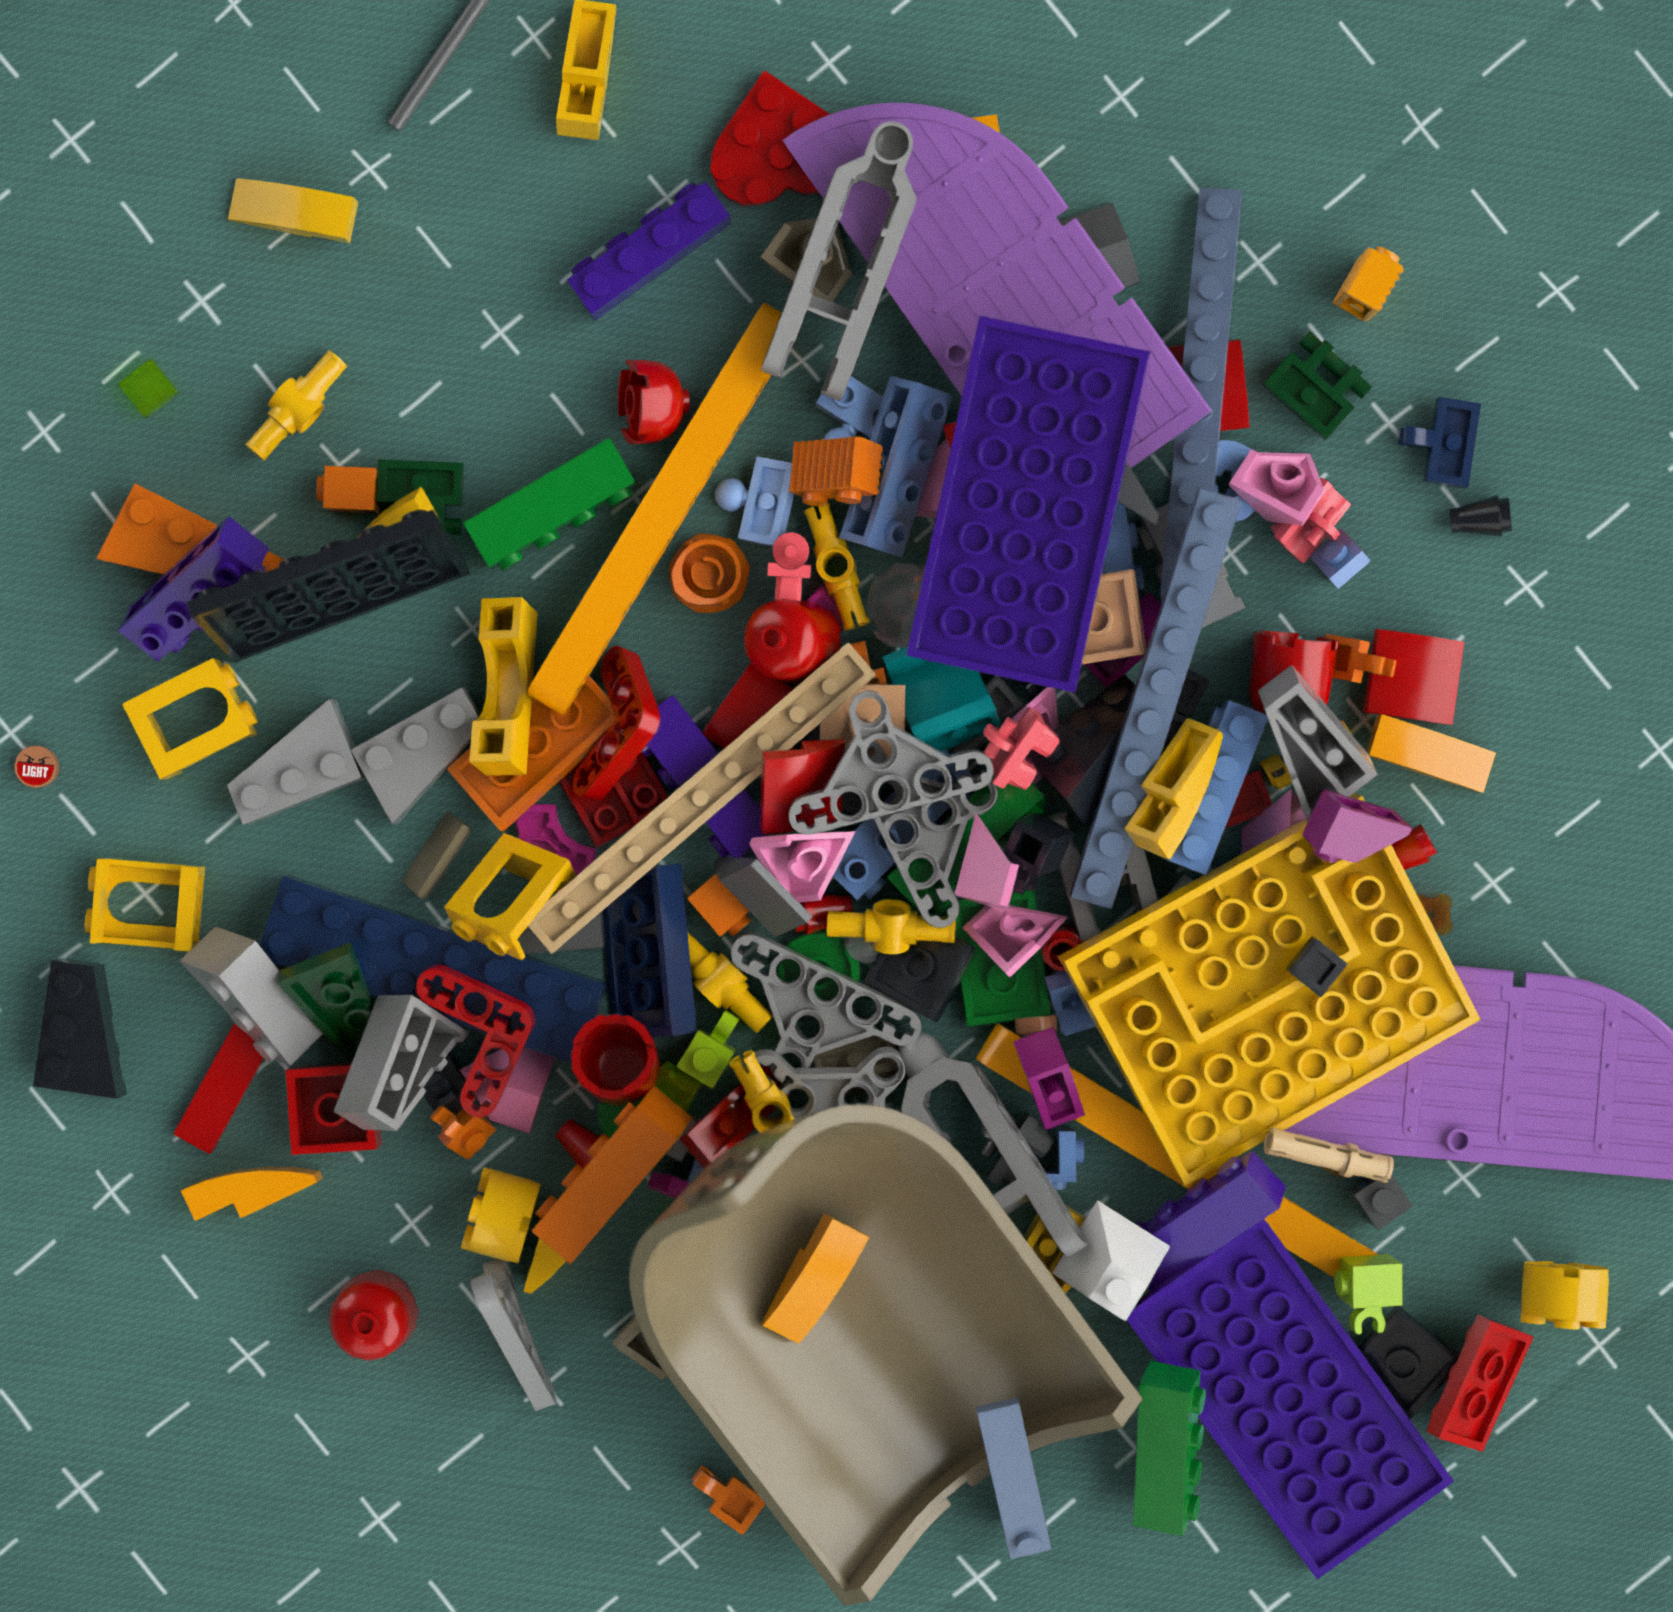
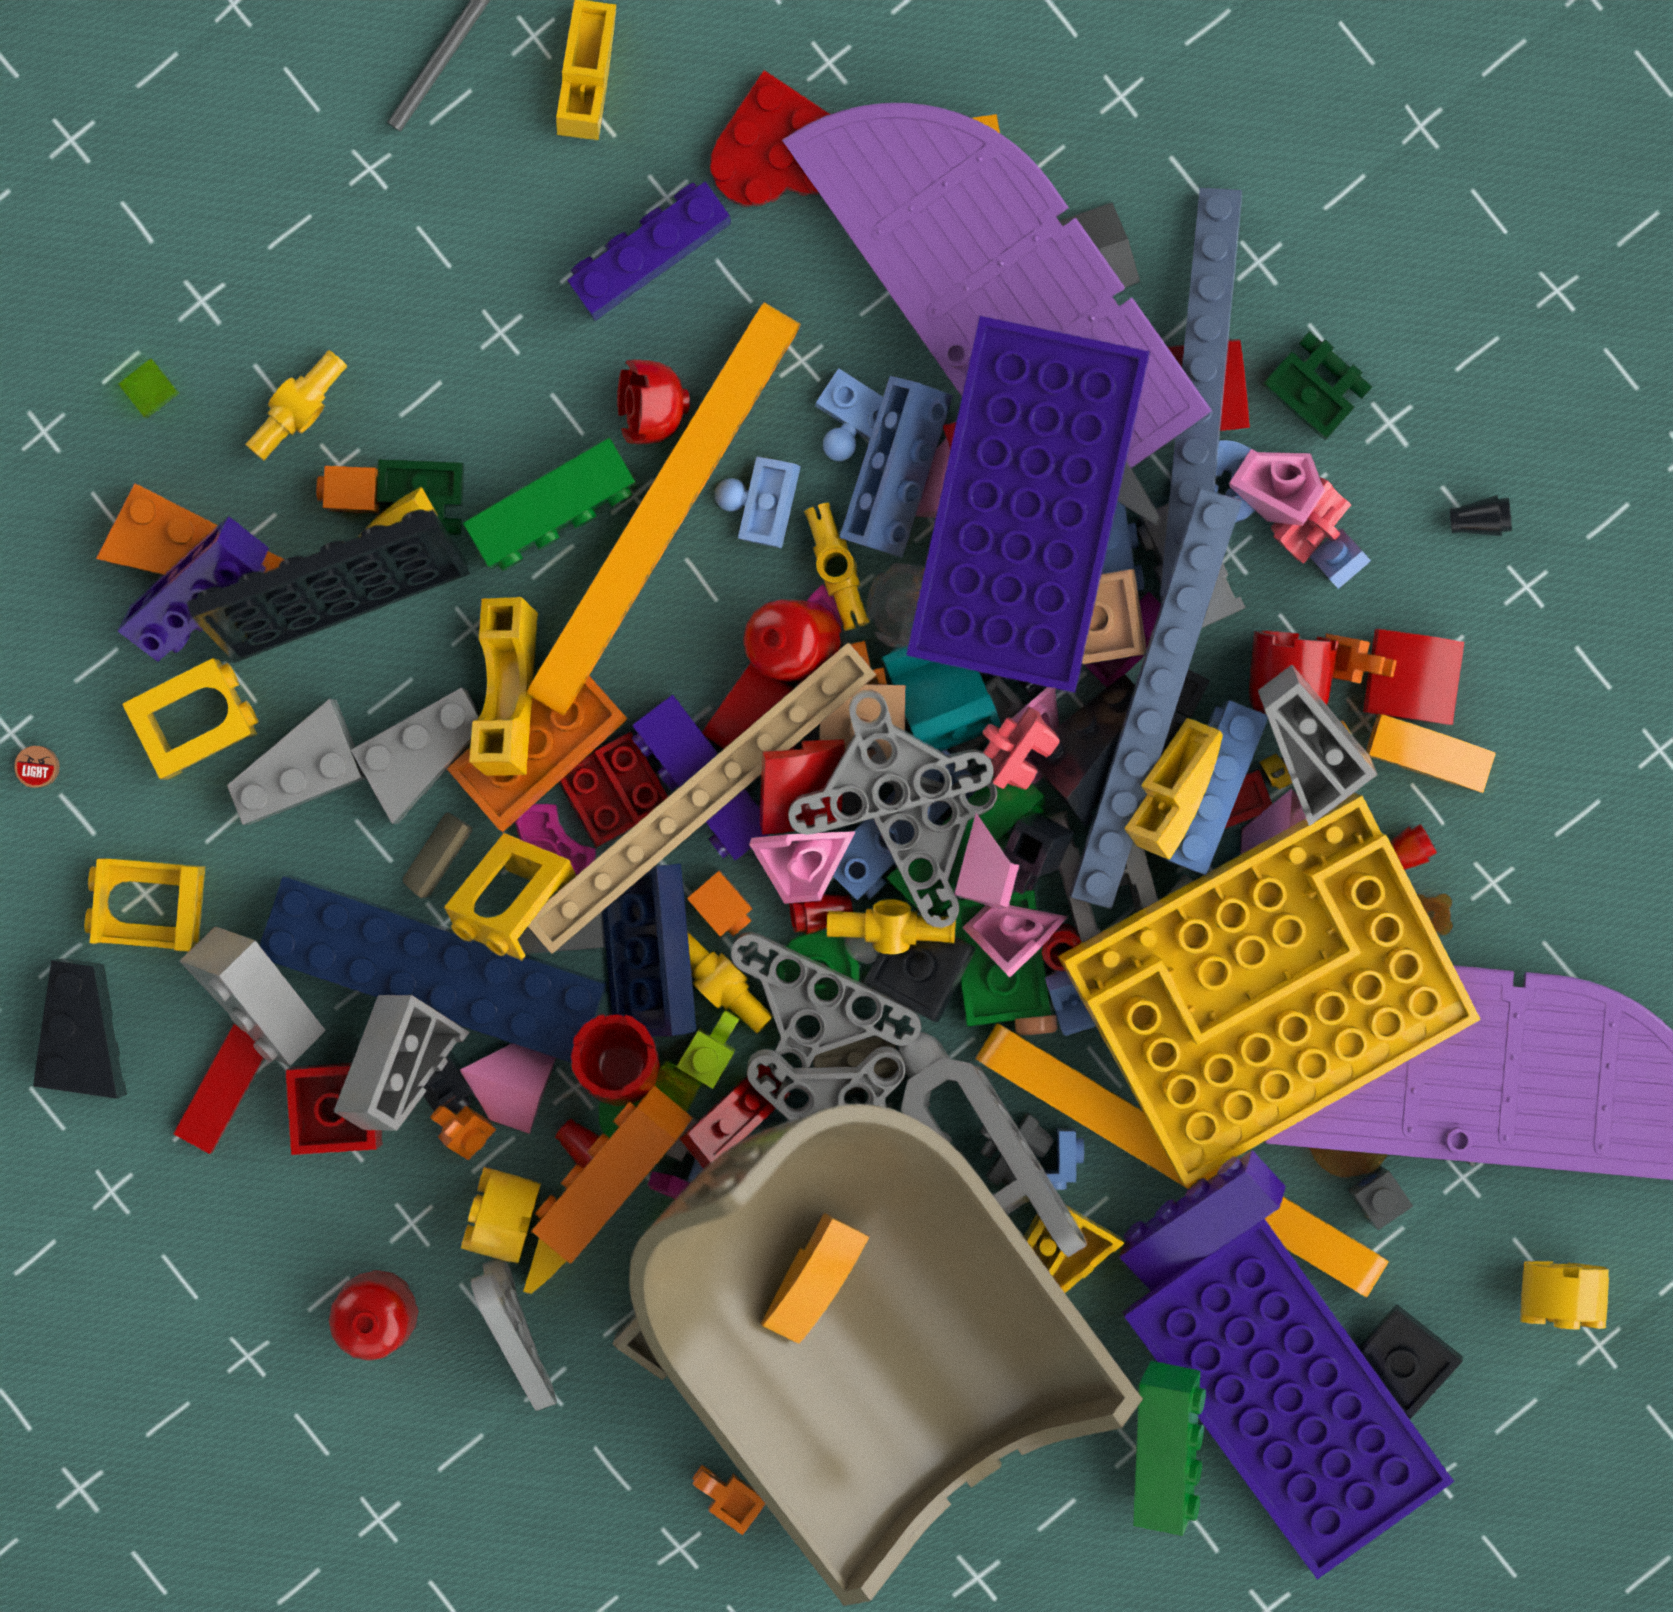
(247, 1189): light orange slope -> none
(293, 209): yellow slope -> none
(332, 995): dark green wing -> none
(497, 1033): red beam -> none
(631, 731): red beam -> none
(708, 573): orange hat -> none
(760, 1092): yellow pin -> none
(761, 894): dark grey slope -> none
(786, 252): dark tan slope -> none
(790, 555): coral hips -> none
(835, 469): orange brick -> none
(882, 167): light grey piece -> none
(1013, 1478): sand blue slope -> none
(1049, 1078): magenta slope -> none
(1114, 1263): white slope -> none
(1316, 966): black tile -> none
(1345, 1158): tan pin -> none
(1351, 828): slope -> none
(1367, 1286): lime brick -> none
(1369, 283): light orange brick -> none
(1448, 442): dark blue plate -> none
(1479, 1383): red plate -> none

